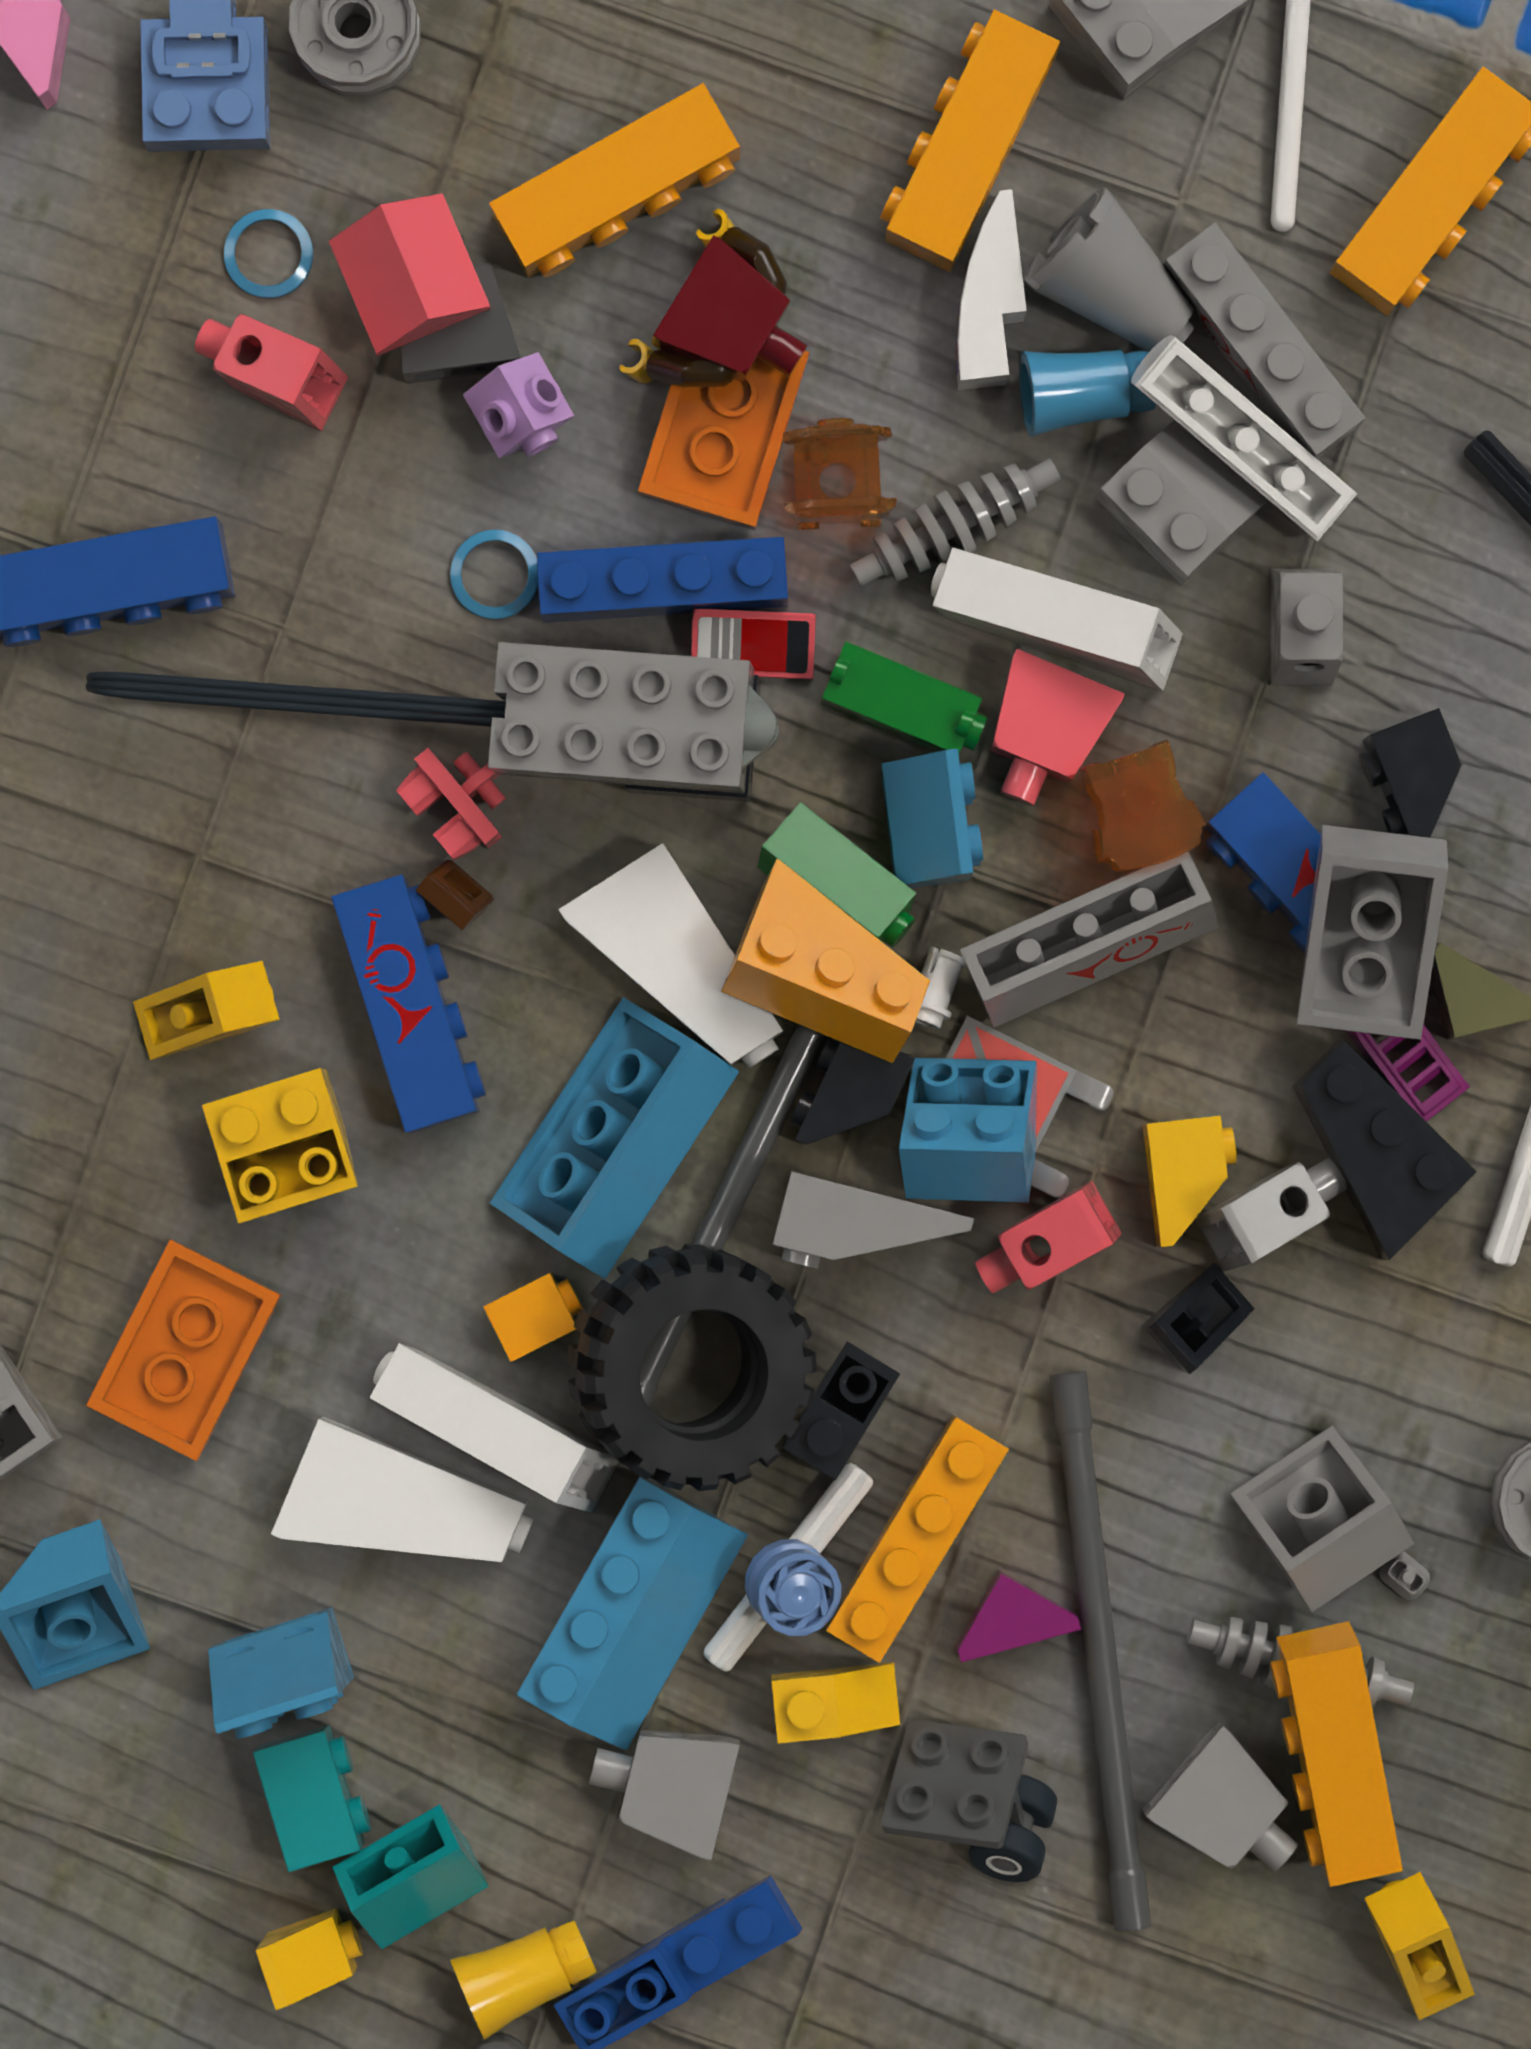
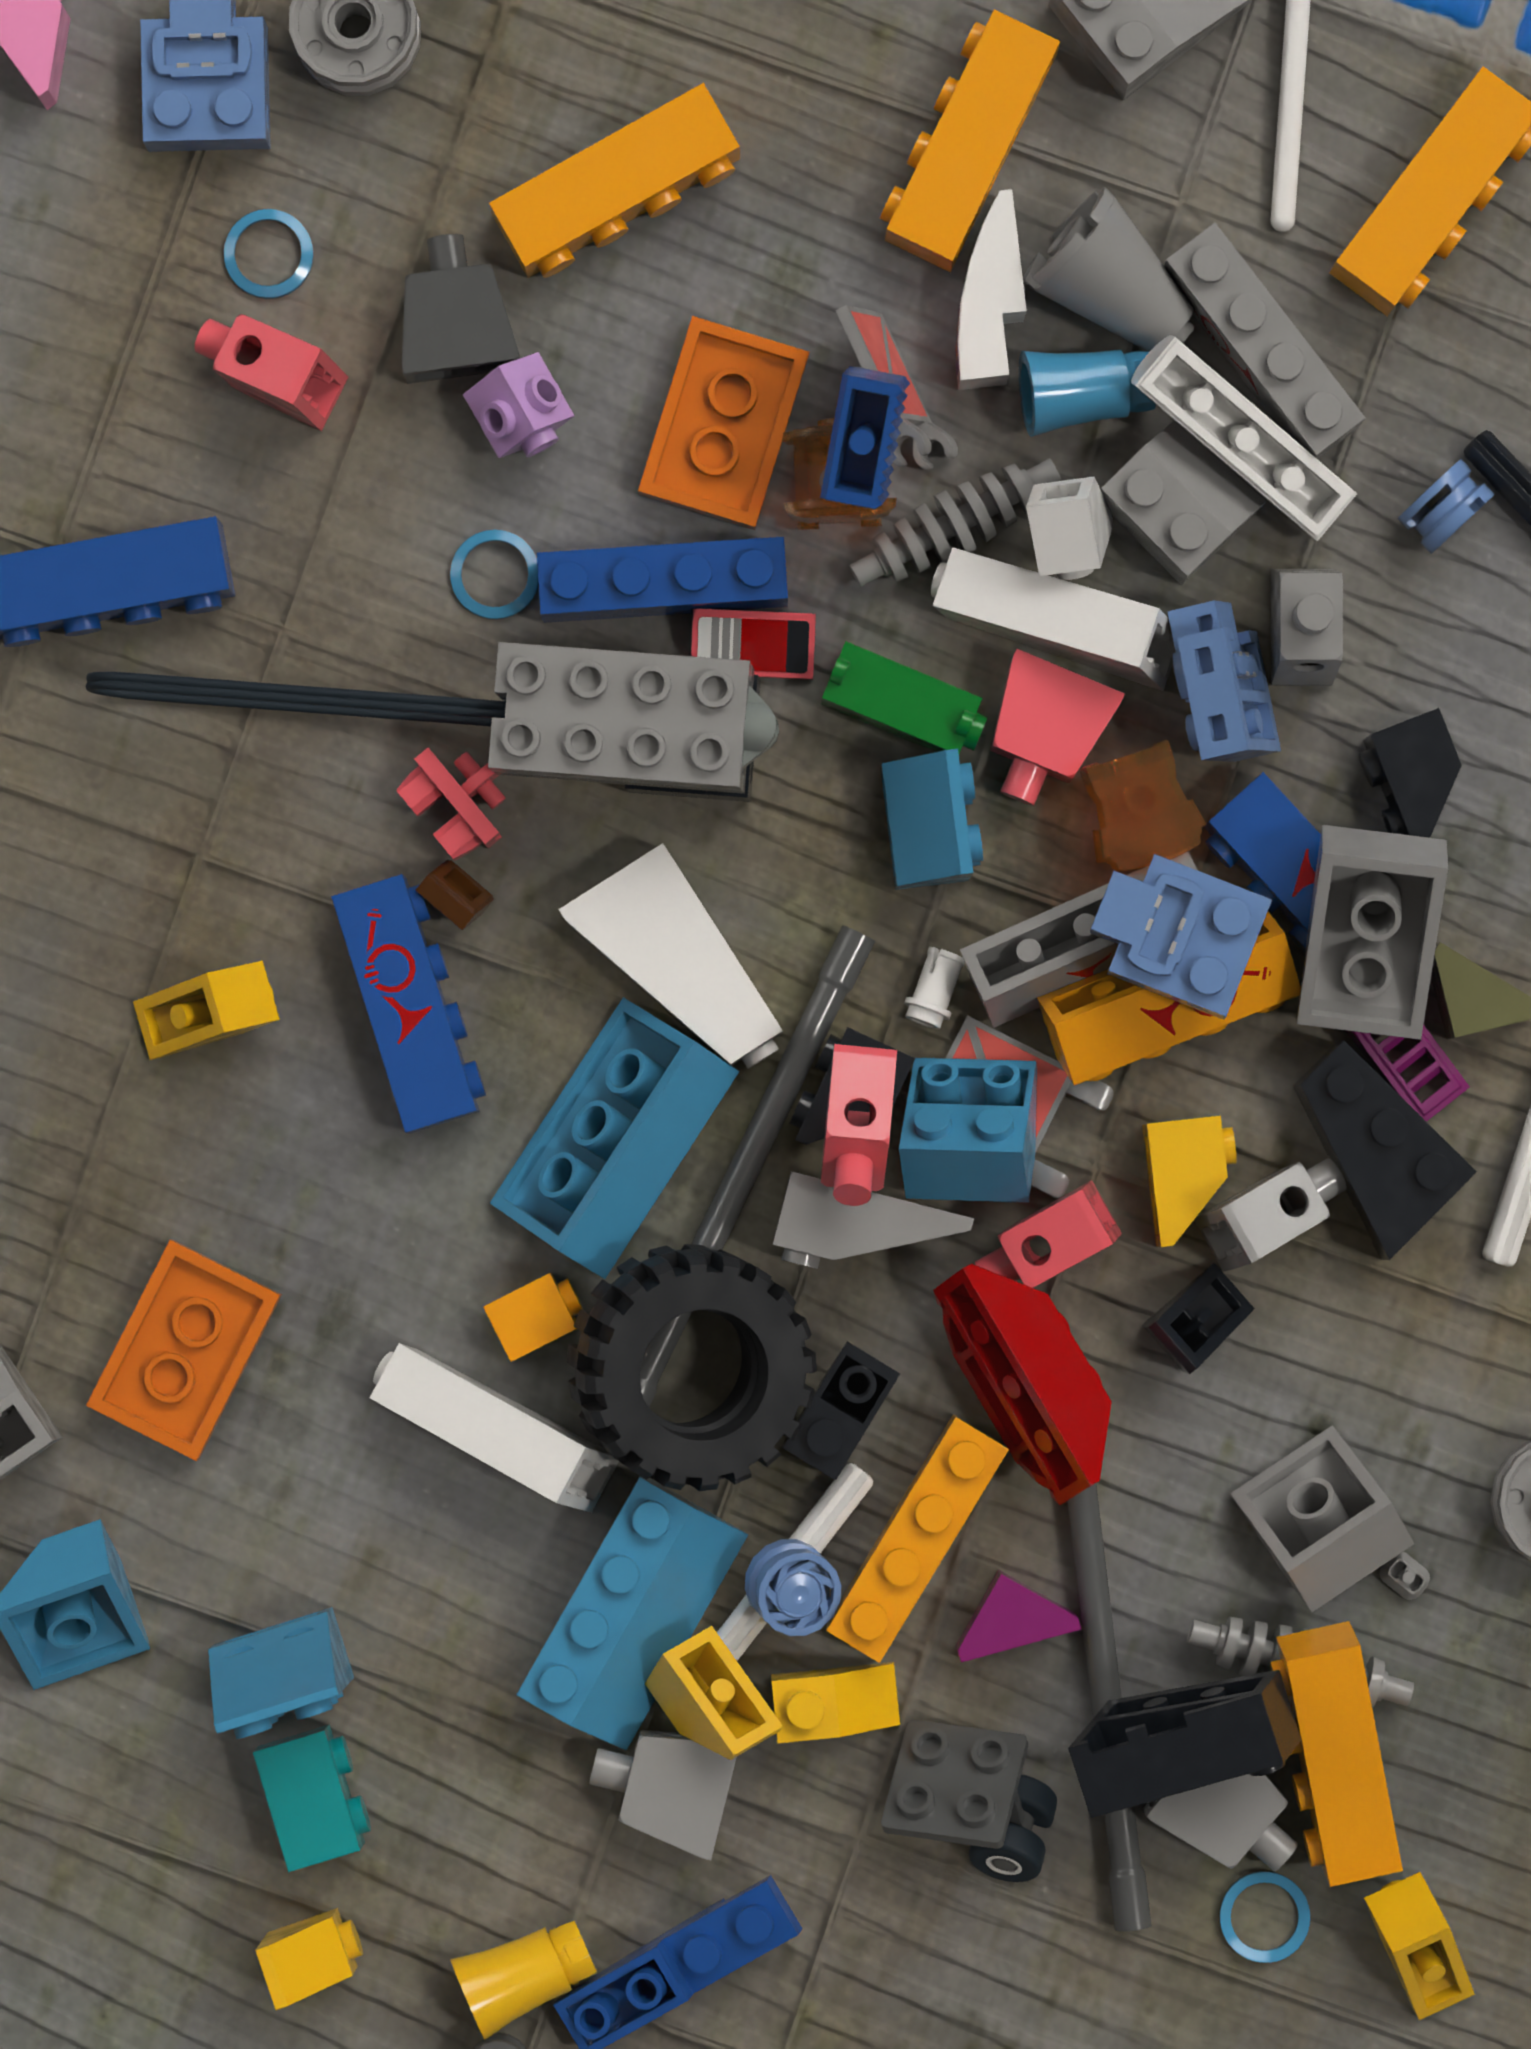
(281, 1144): yellow slope -> none
(390, 1499): white slope -> none
(408, 271): coral slope -> none
(410, 1876): teal brick -> none
(711, 1696): none -> yellow slope
(722, 317): dark red torso -> none
(824, 969): light orange wedge -> none
(841, 874): brick -> none
(856, 1140): none -> coral torso
(864, 437): none -> blue brick
(879, 352): none -> light grey flag
(1028, 1377): none -> red wedge
(1069, 527): none -> white slope
(1112, 1023): none -> light orange brick
(1181, 933): none -> medium blue piece
(1183, 1740): none -> black wedge
(1224, 684): none -> medium blue piece
(1289, 1946): none -> dark azure piece
(1450, 511): none -> medium blue wheel

